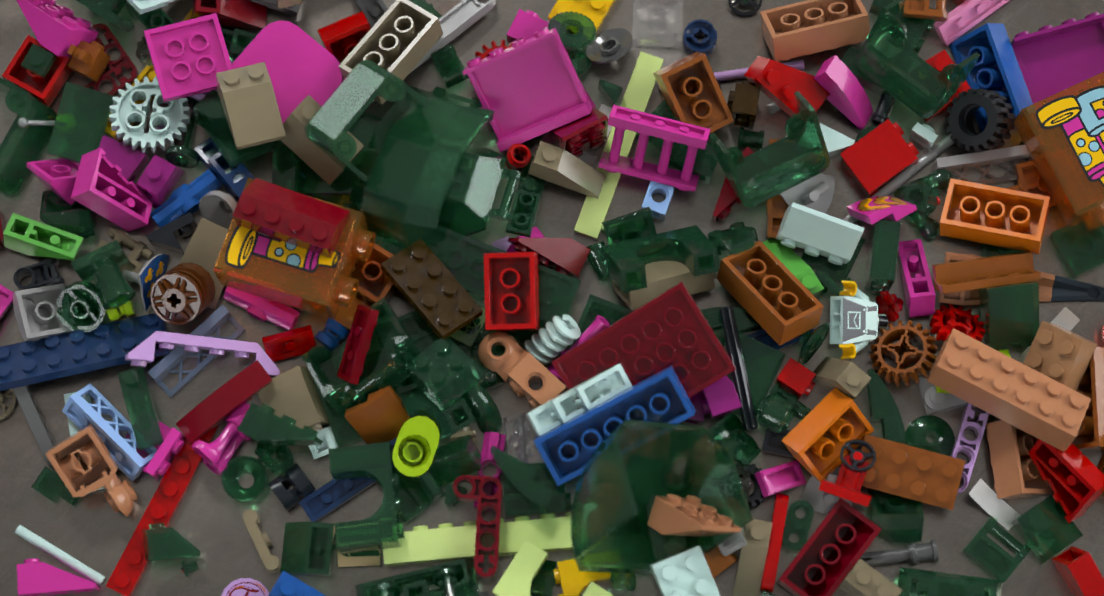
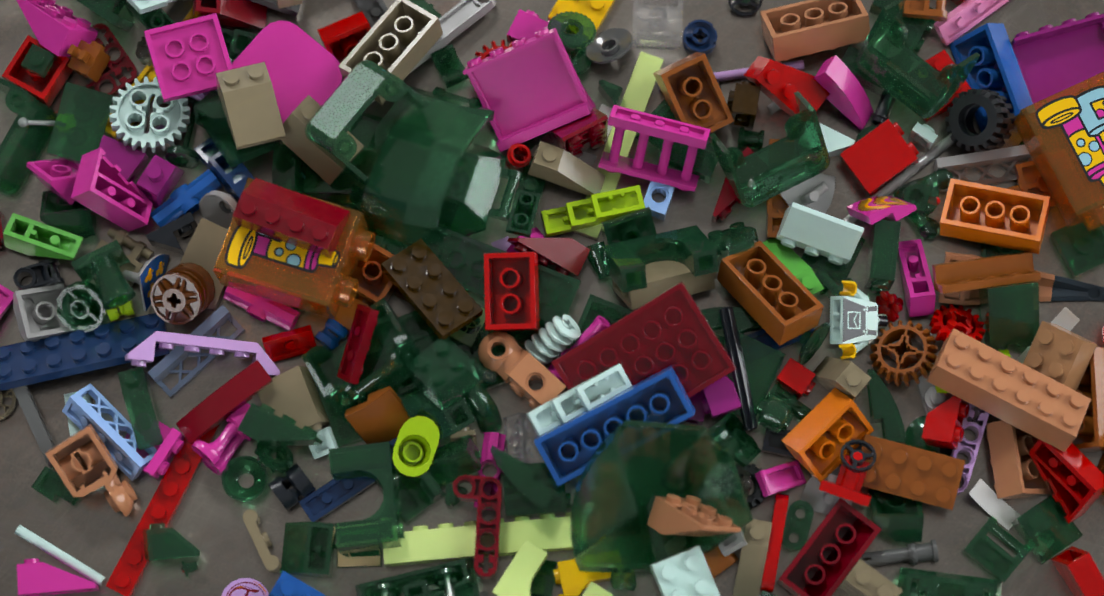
(592, 211): none -> lime slope
(944, 424): none -> red slope

